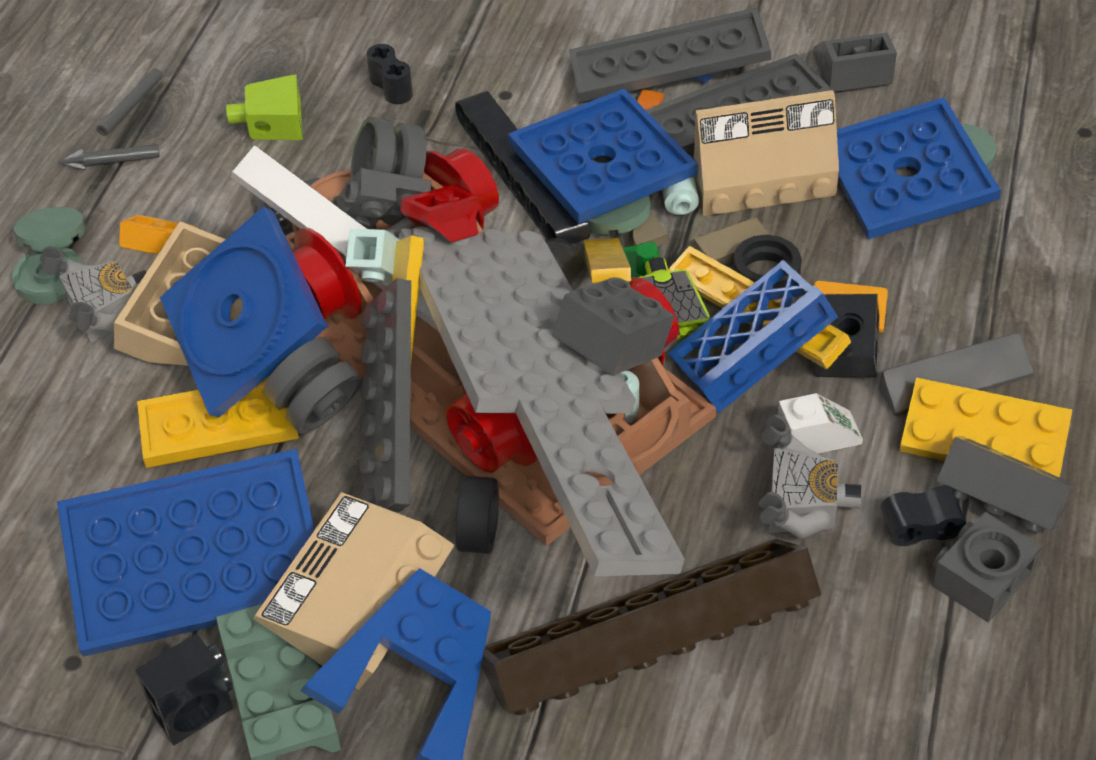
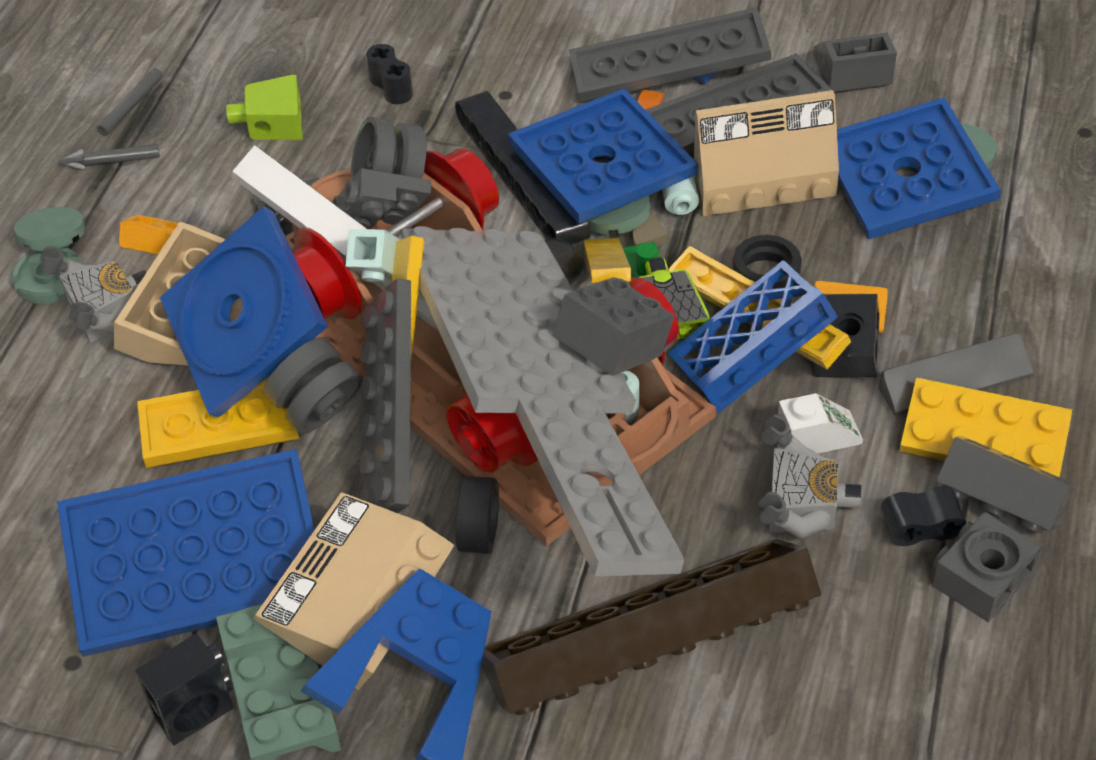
(446, 210): red slope -> none
(723, 243): dark tan tile -> none

